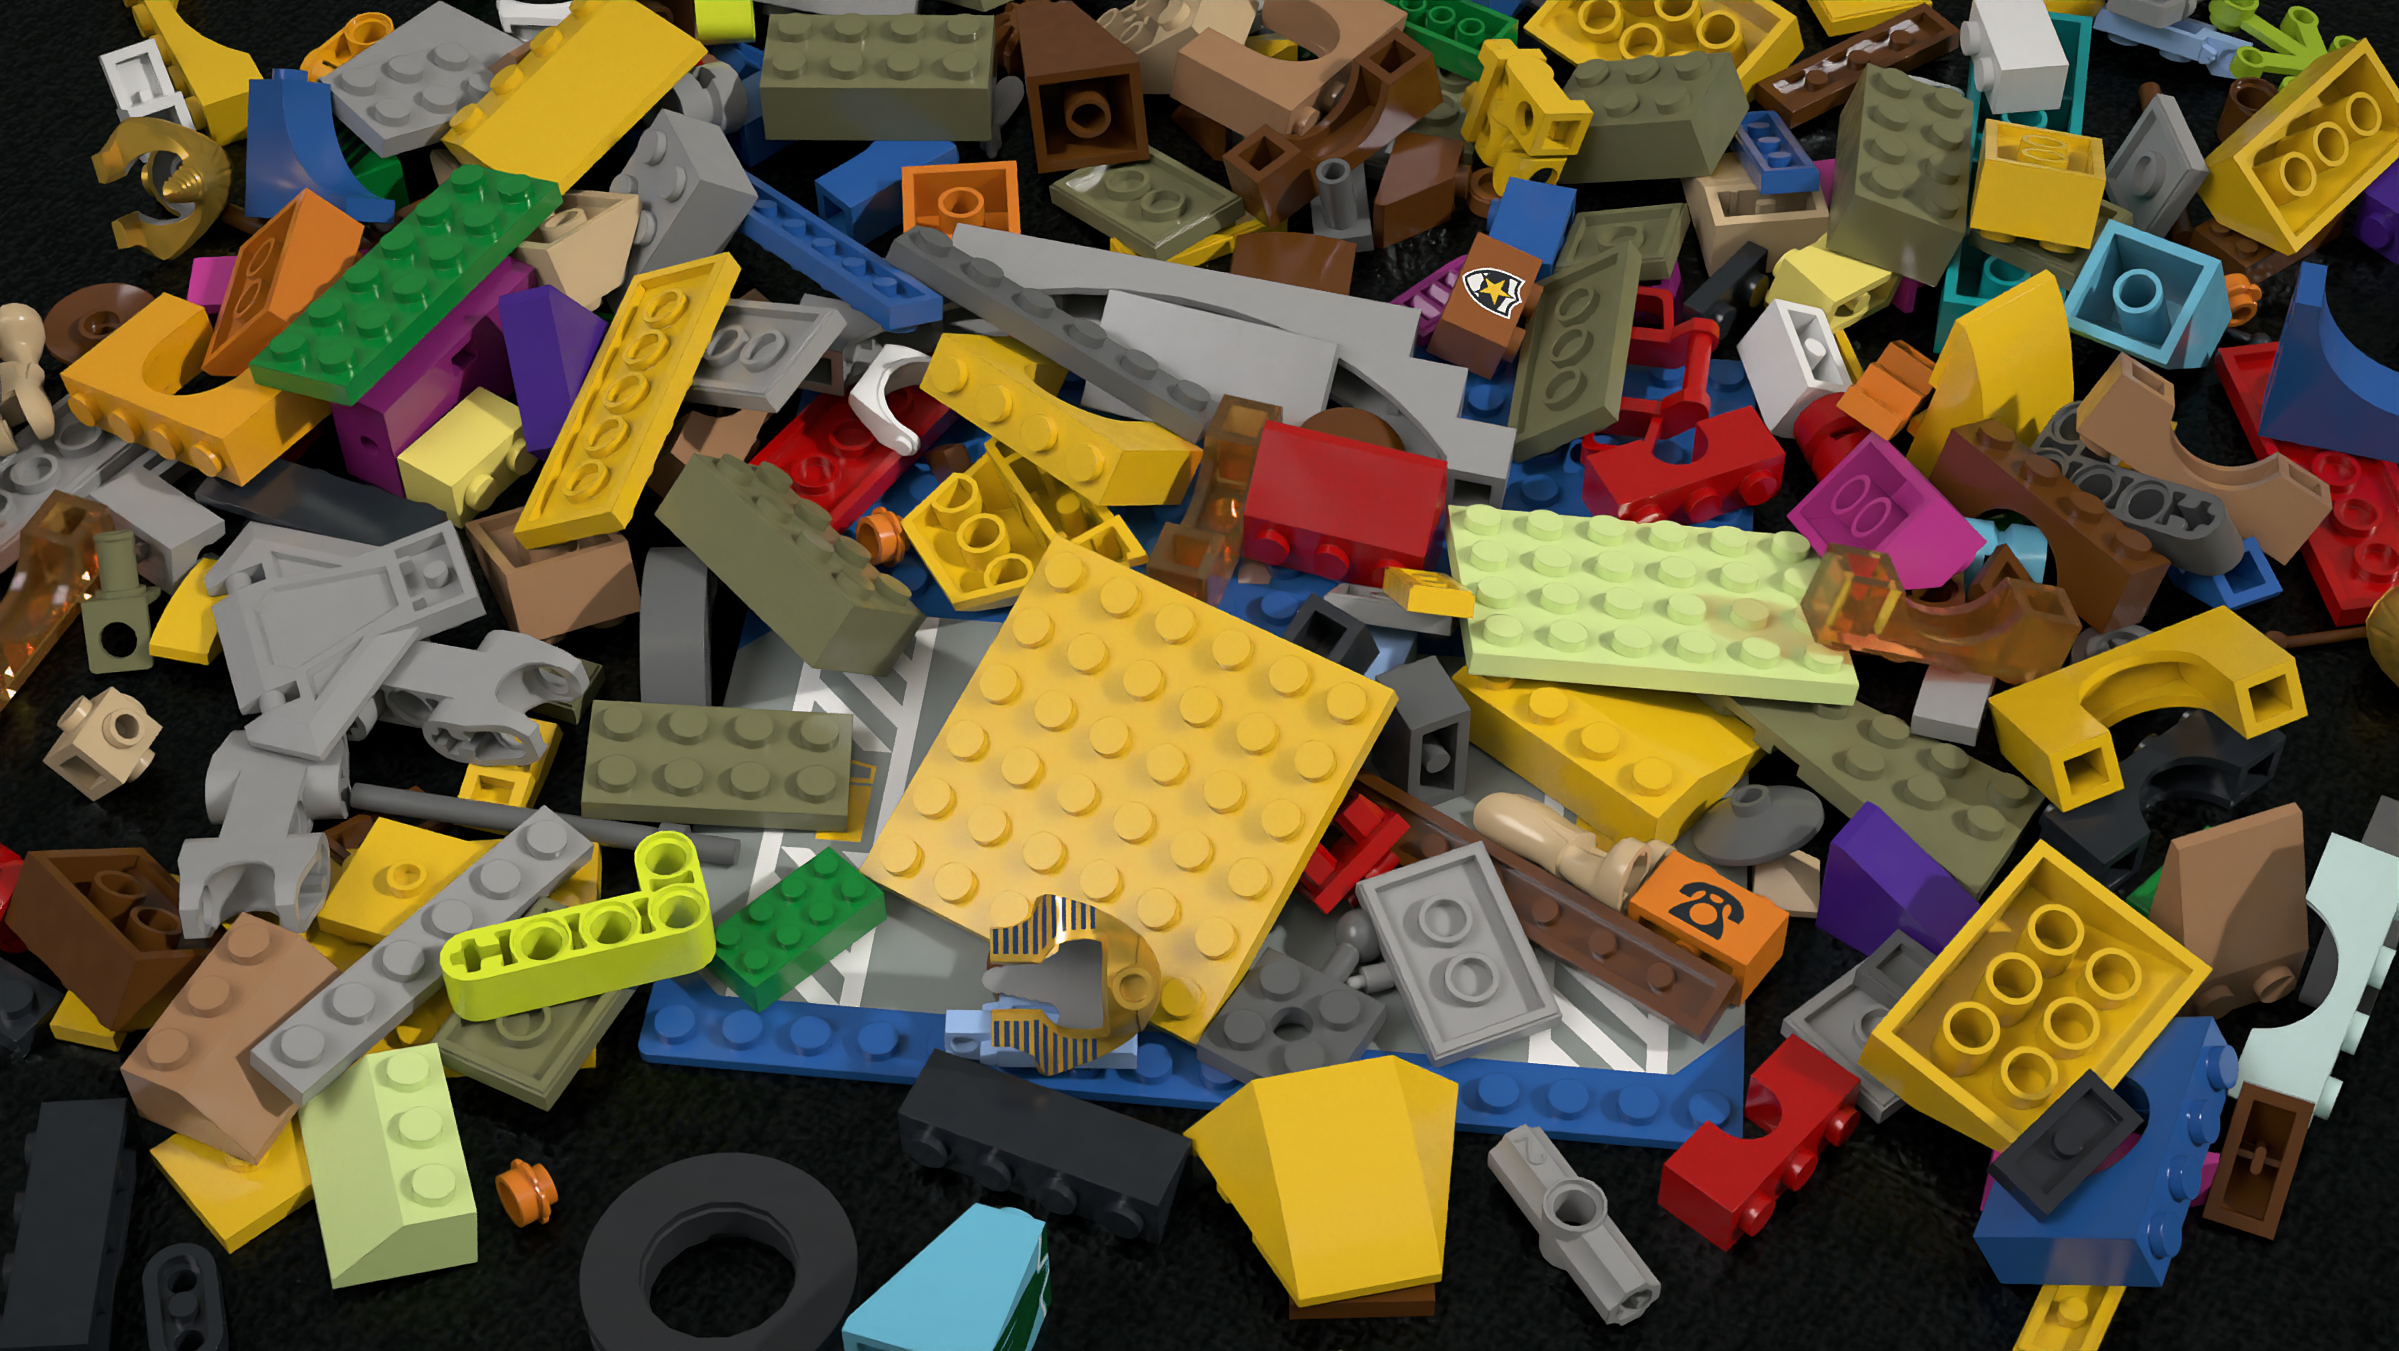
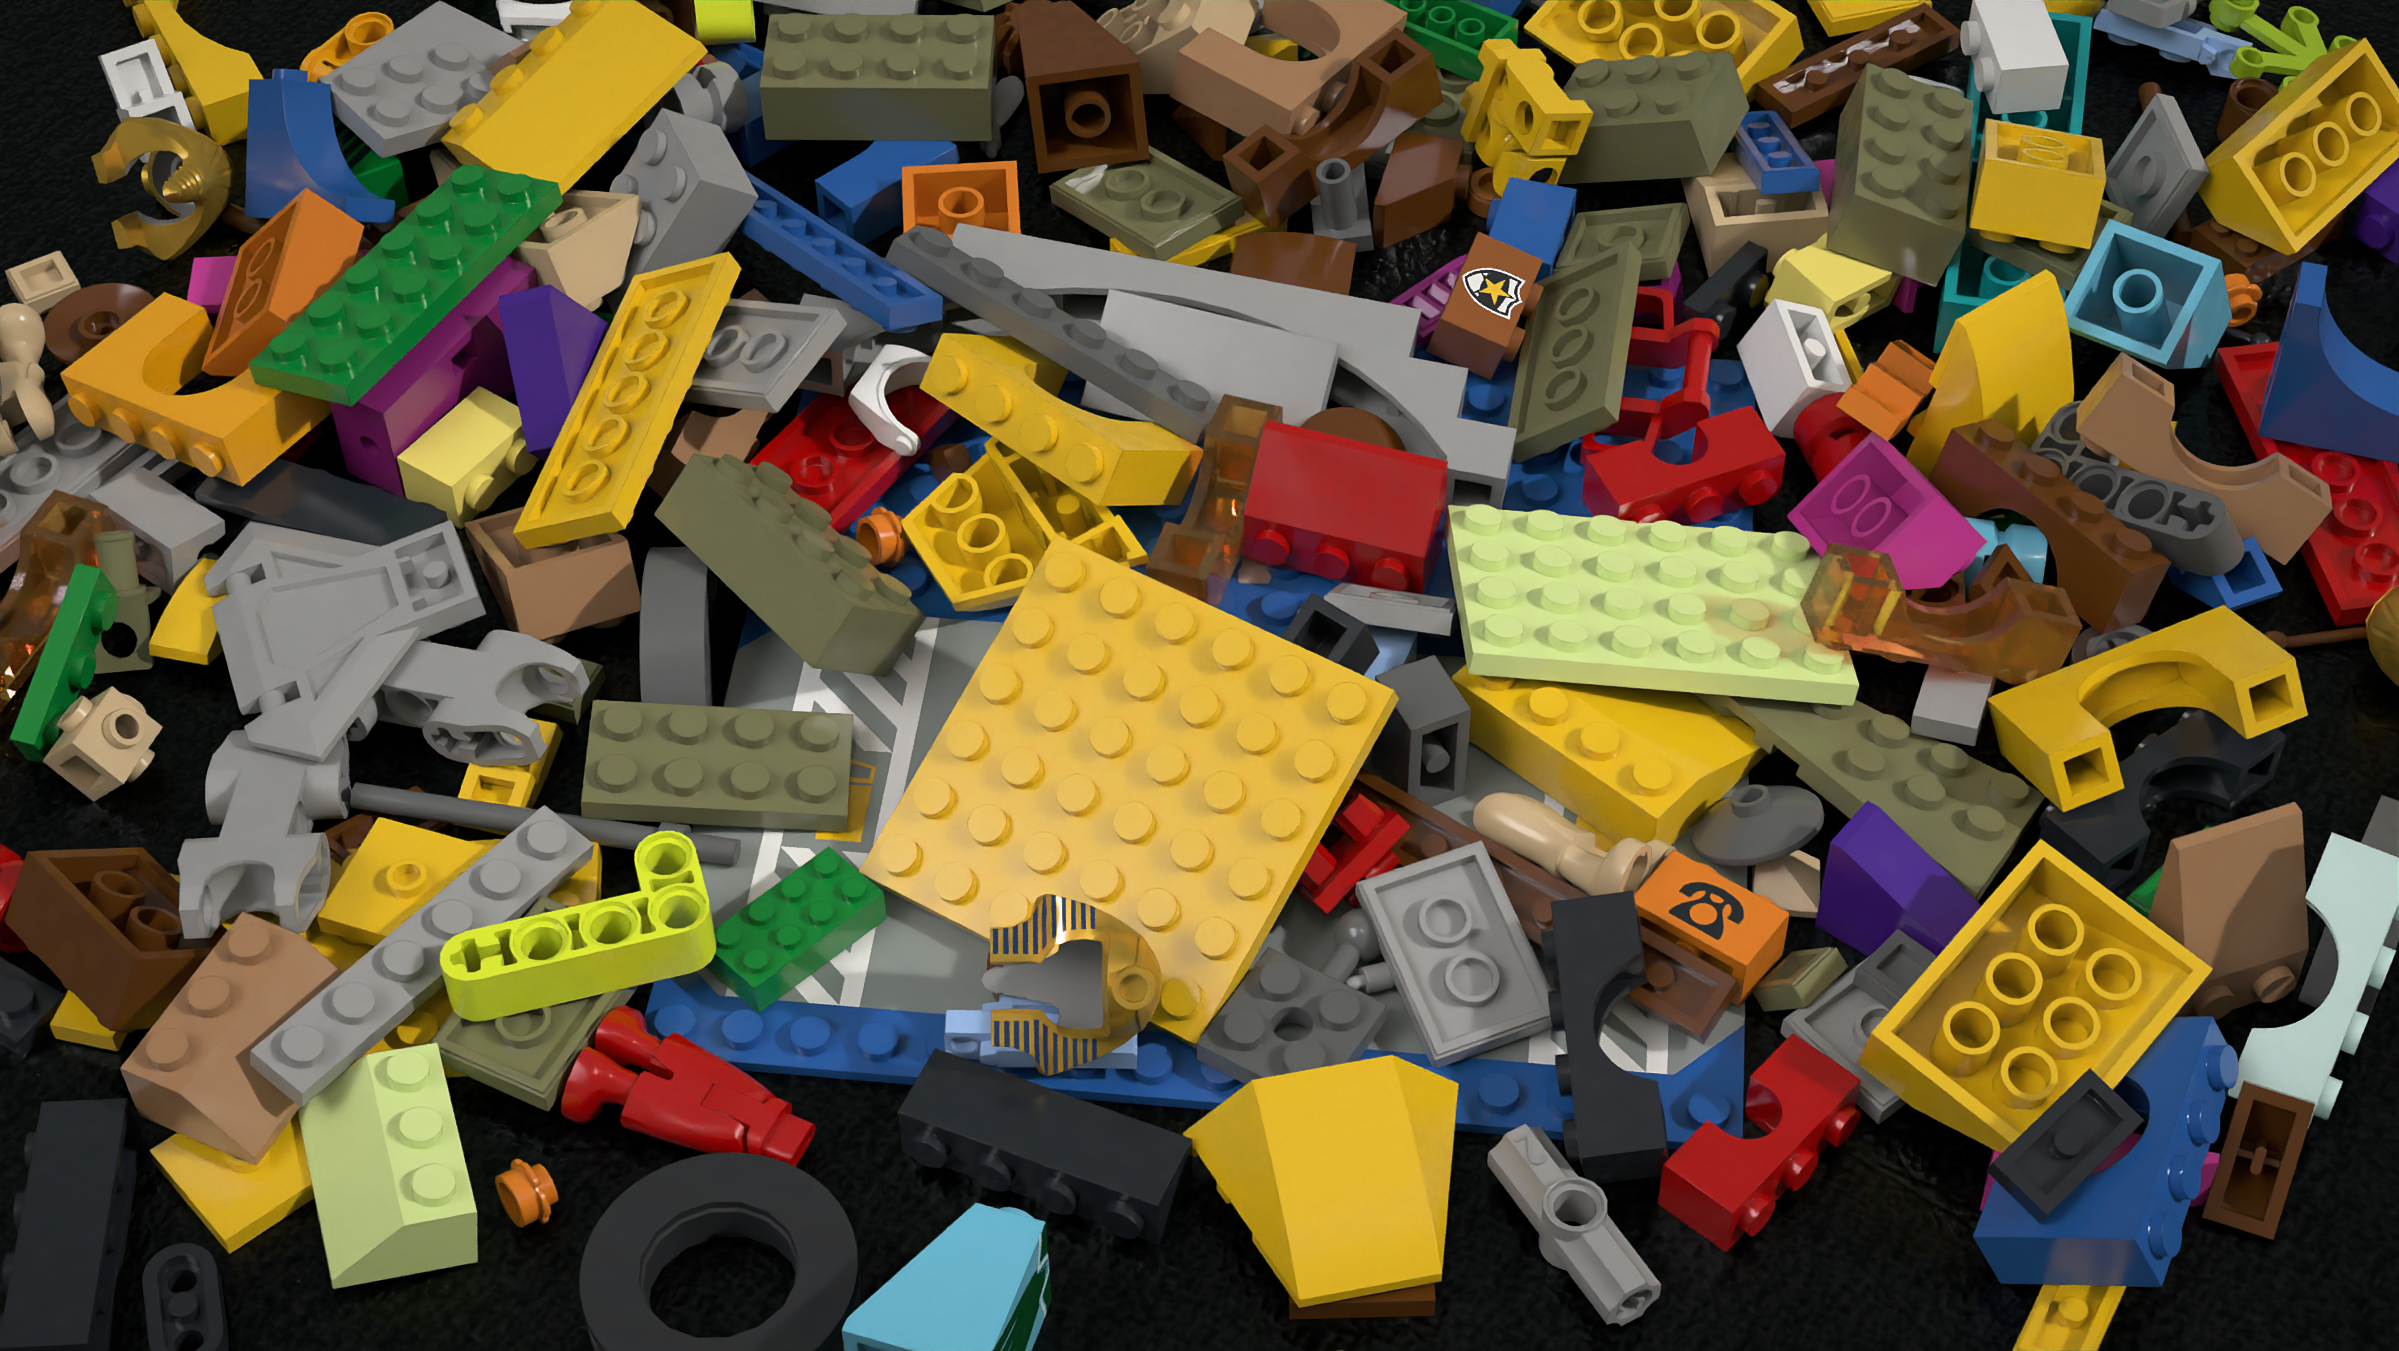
(42, 282): none -> tan tile
(66, 660): none -> green plate
(684, 1097): none -> red piece
(1428, 592): yellow tile -> none
(1618, 1115): none -> black arch
(1799, 979): none -> olive tile

